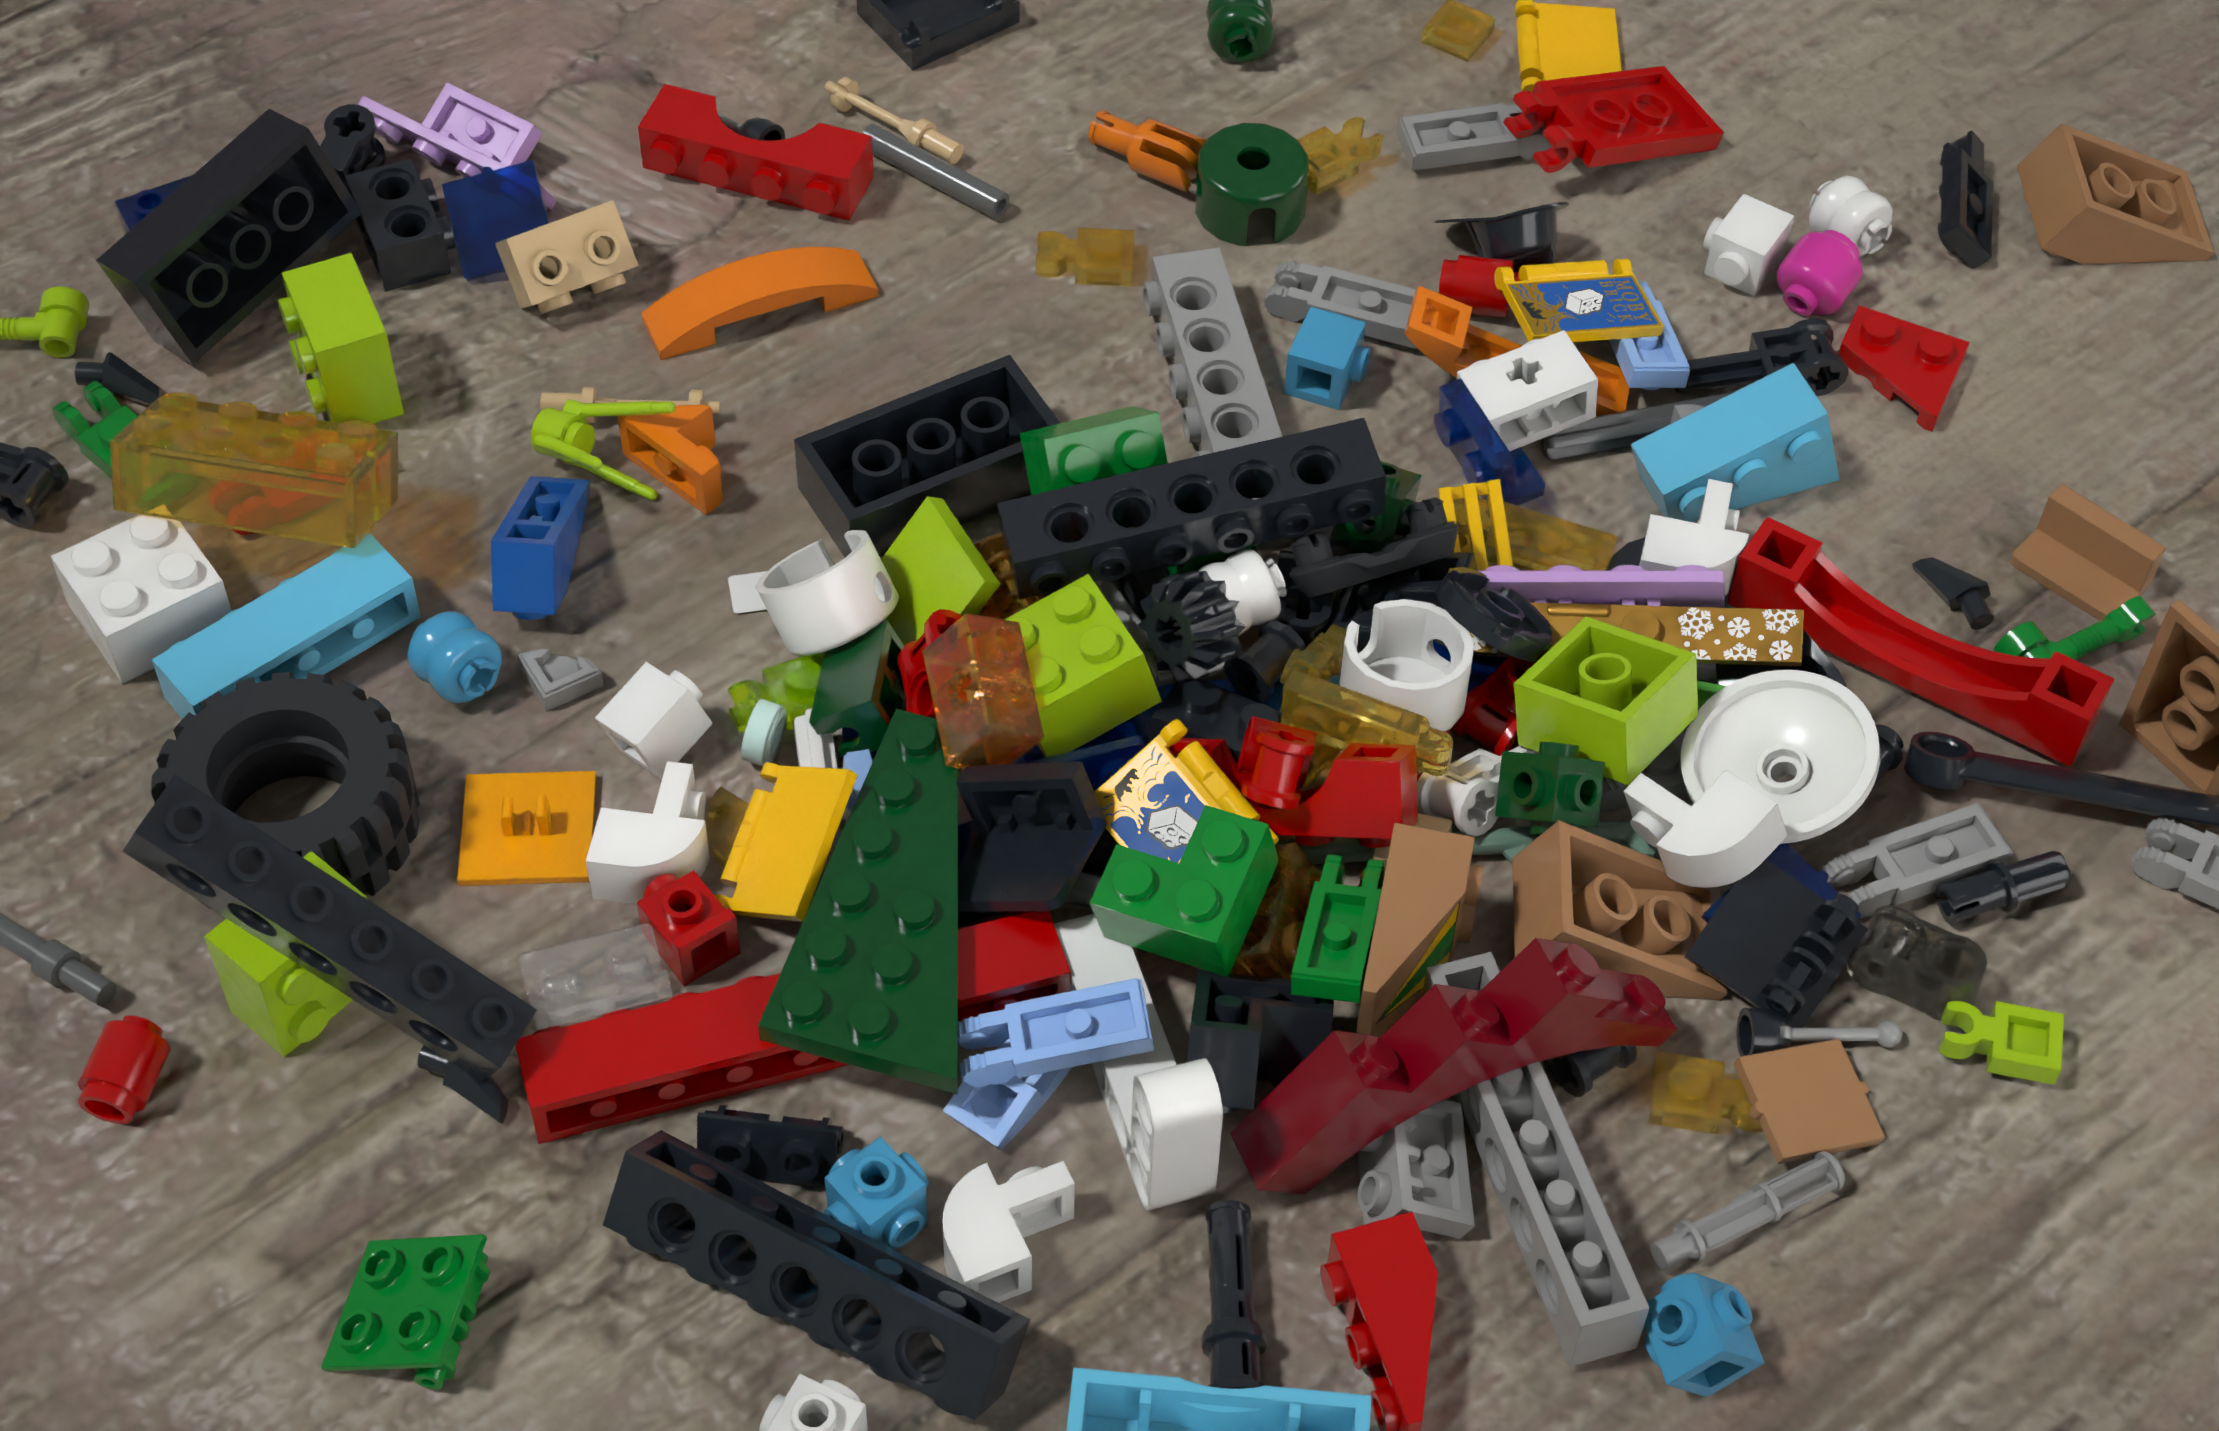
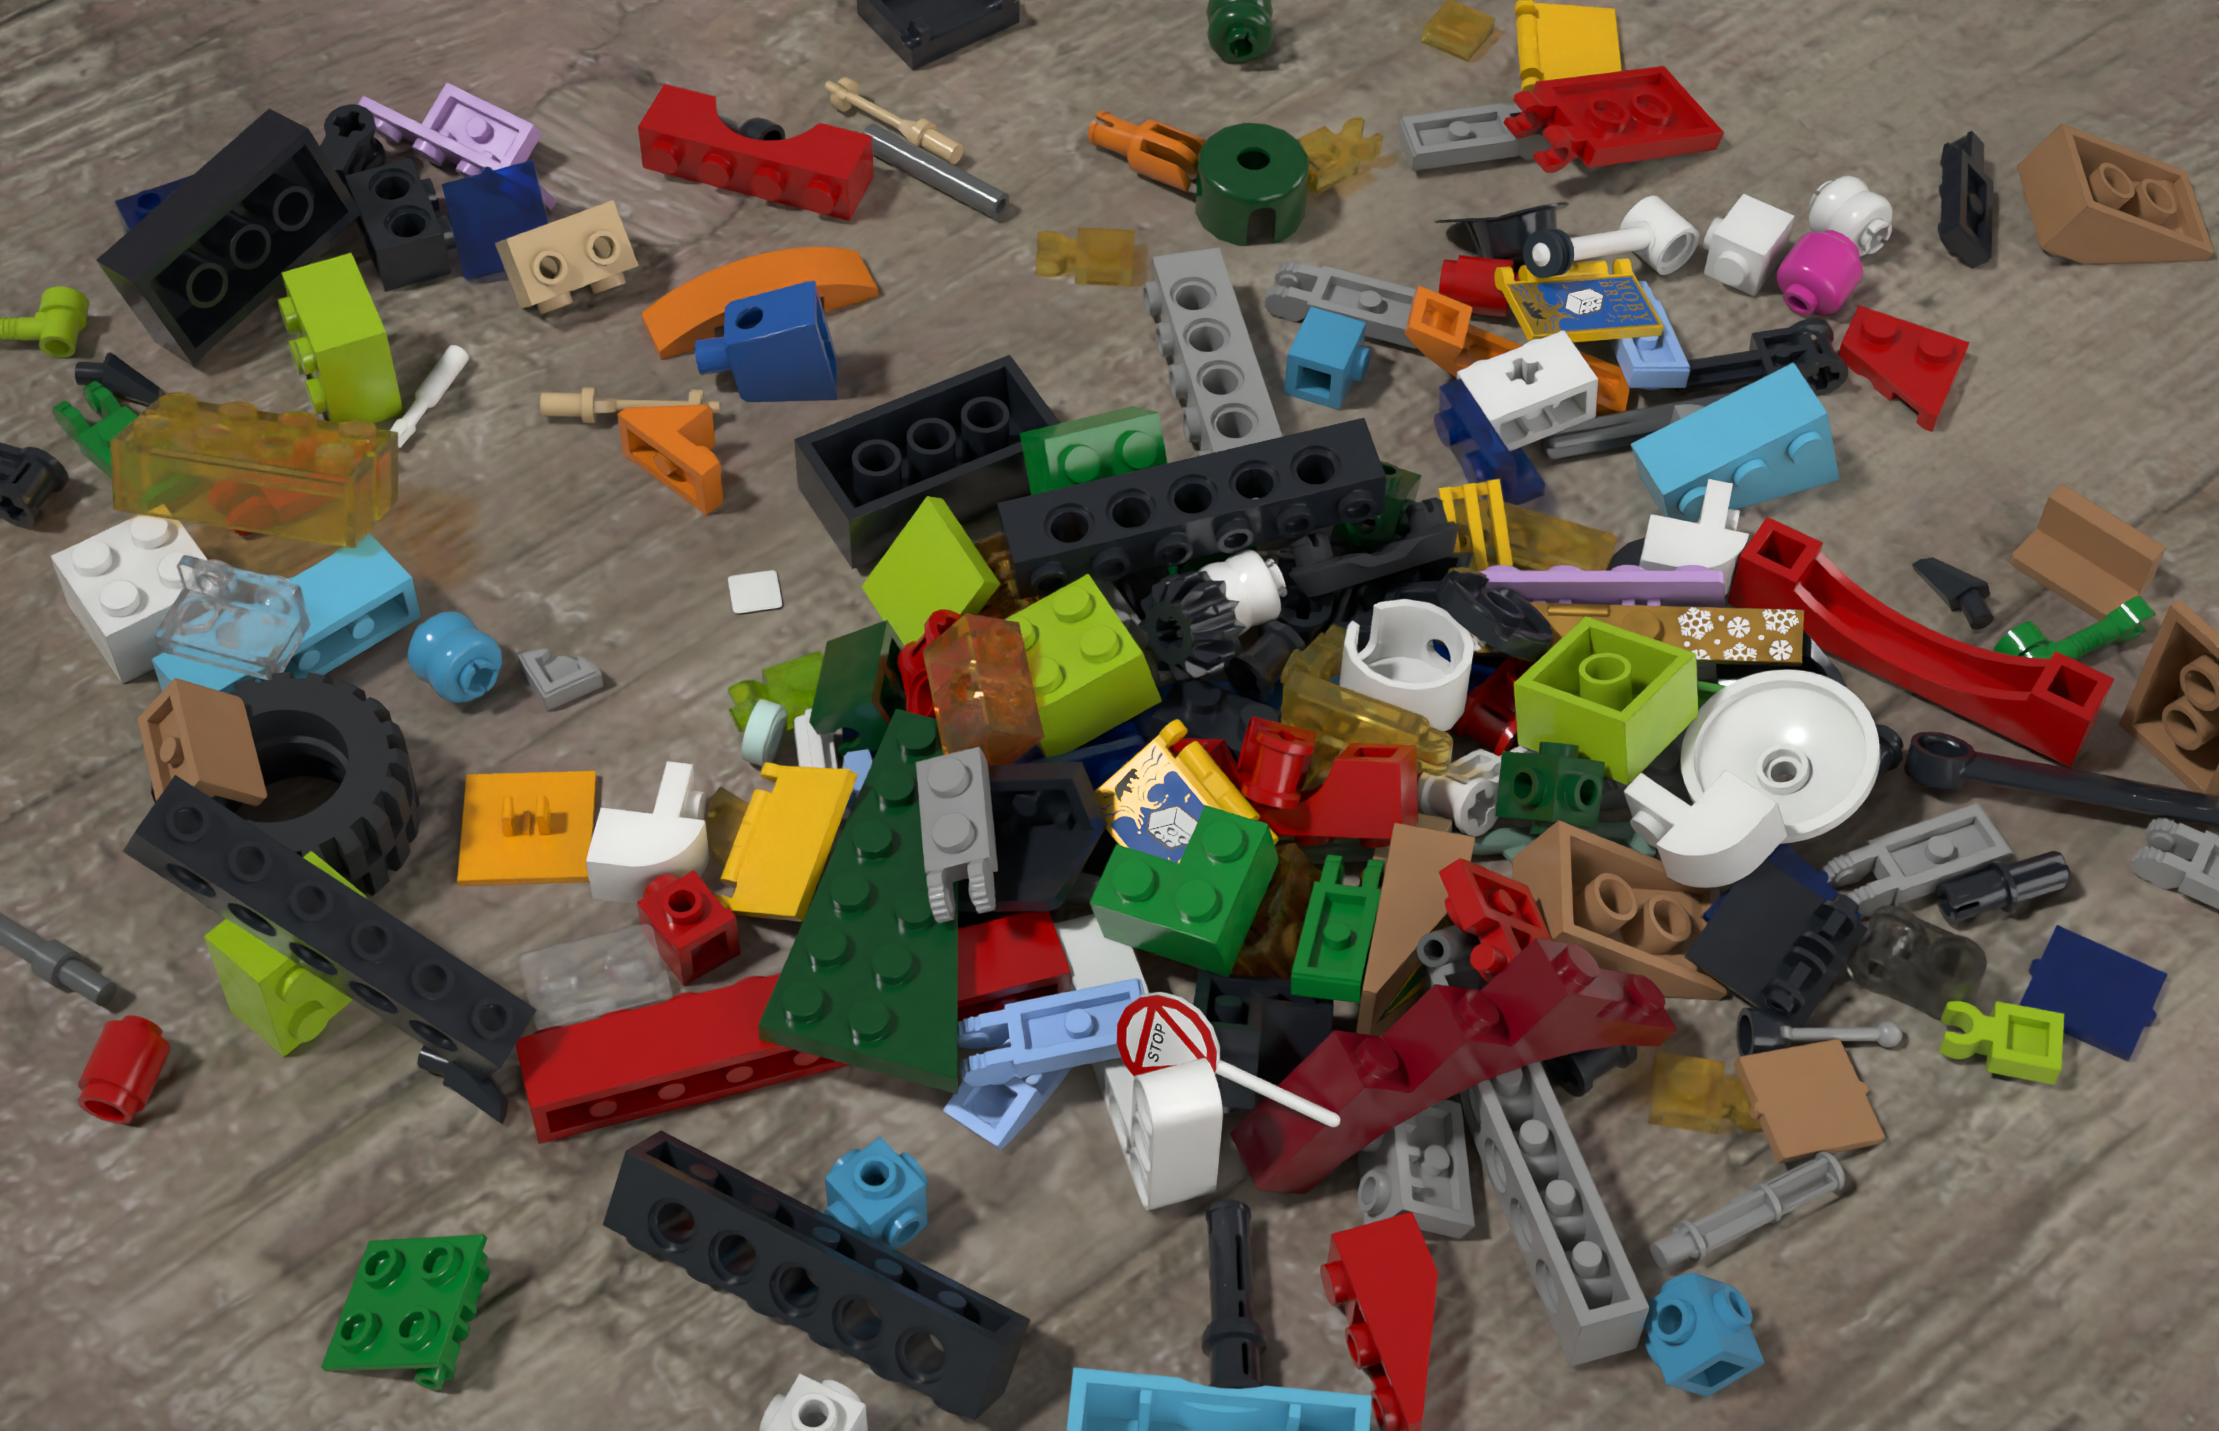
(203, 741): none -> medium nougat panel
(234, 618): none -> clear bracket
(431, 391): none -> white piece
(538, 547): blue slope -> none
(571, 439): lime plant -> none
(655, 718): white brick -> none
(771, 1151): black hinge -> none
(775, 347): none -> blue torso
(826, 603): white piece -> none
(957, 830): none -> light grey hinge
(988, 1224): white brick -> none
(1169, 1031): none -> white piece
(1446, 946): none -> dark grey piece
(1495, 911): none -> red plate
(1648, 230): none -> white piece
(2097, 989): none -> clear blue piece

